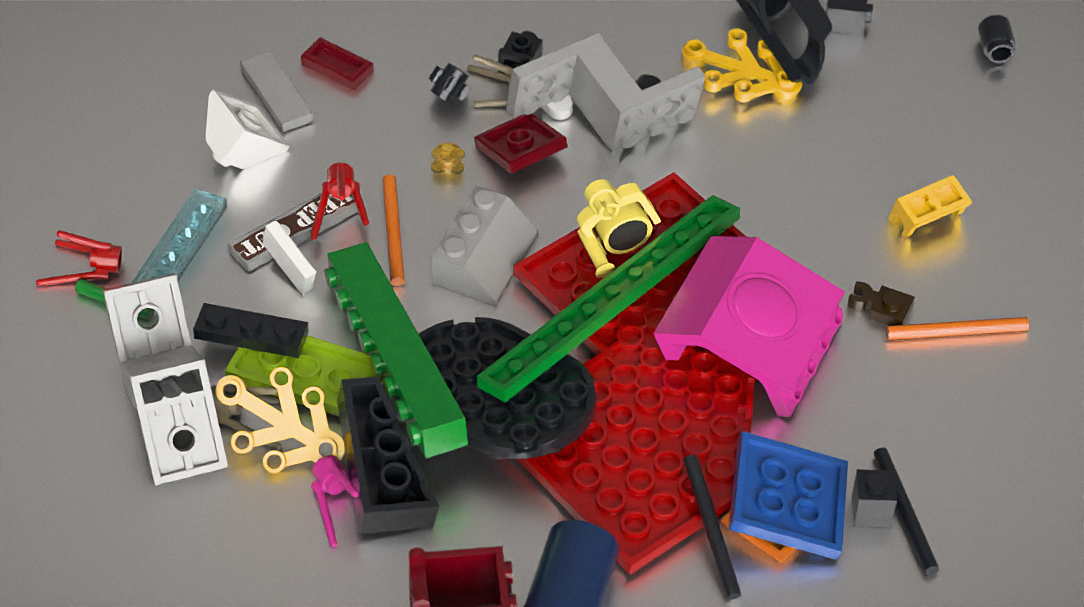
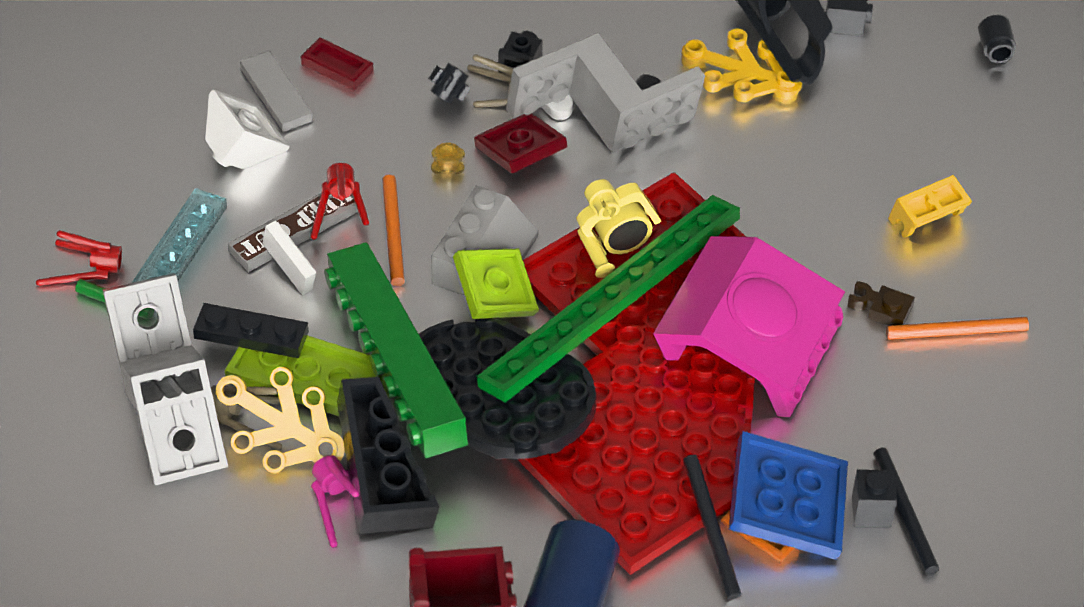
(495, 283): none -> lime plate

